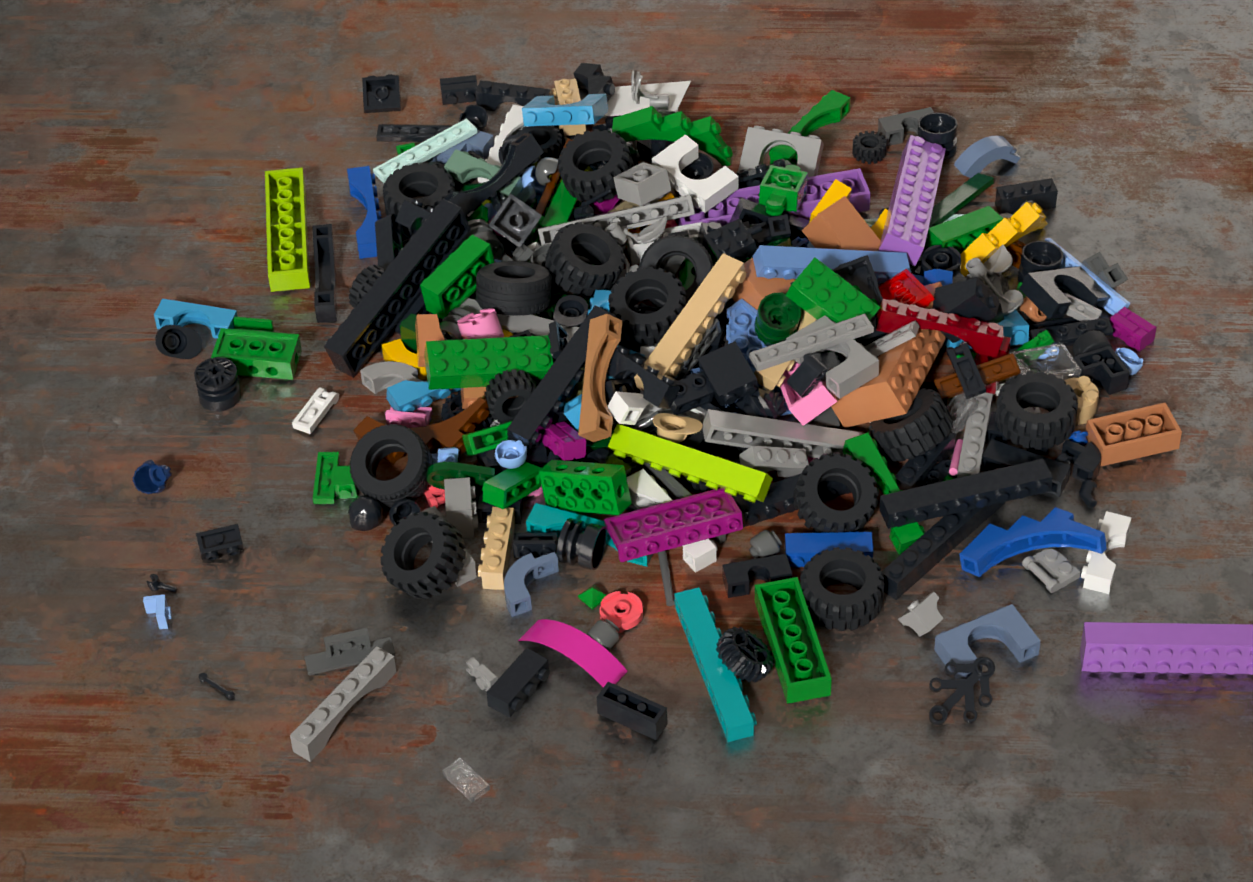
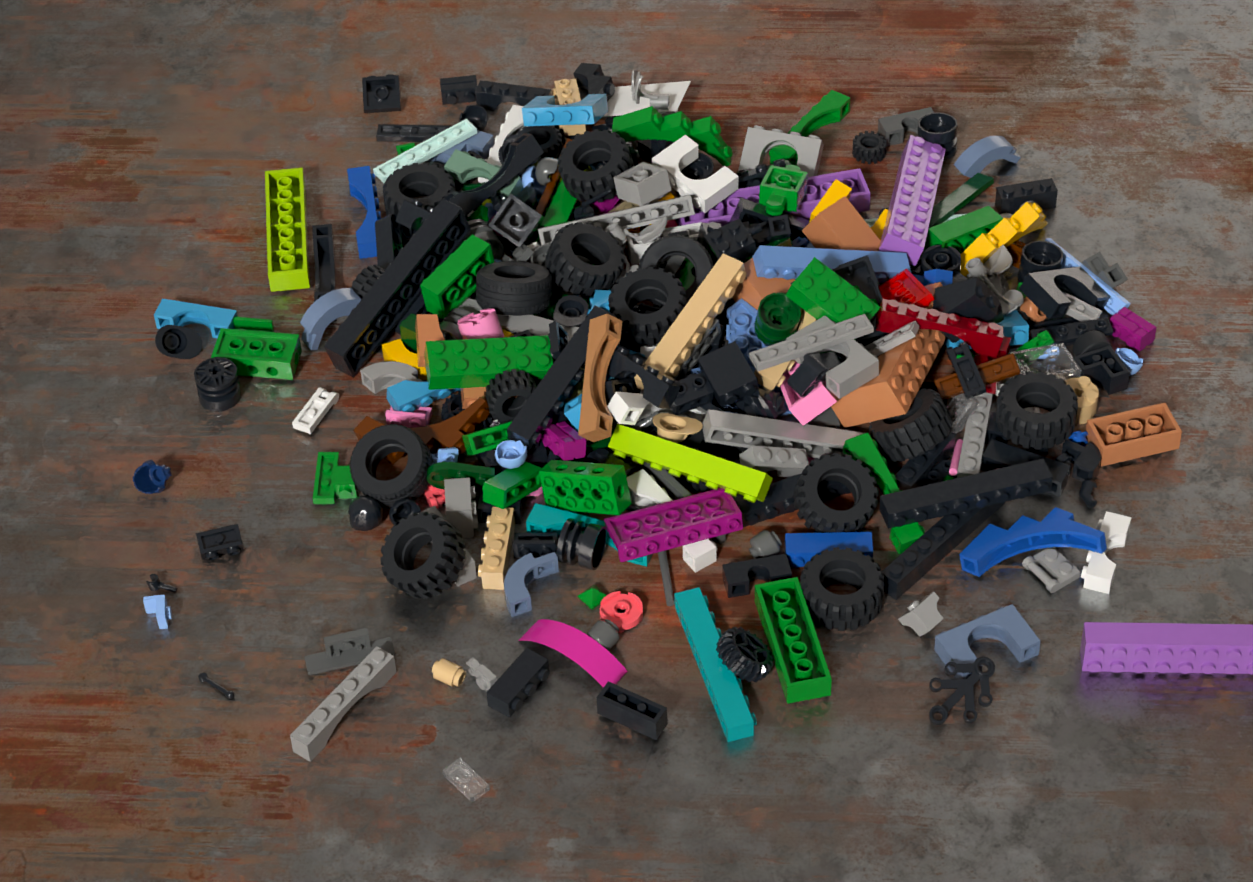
(324, 311): none -> sand blue arch
(448, 672): none -> tan brick

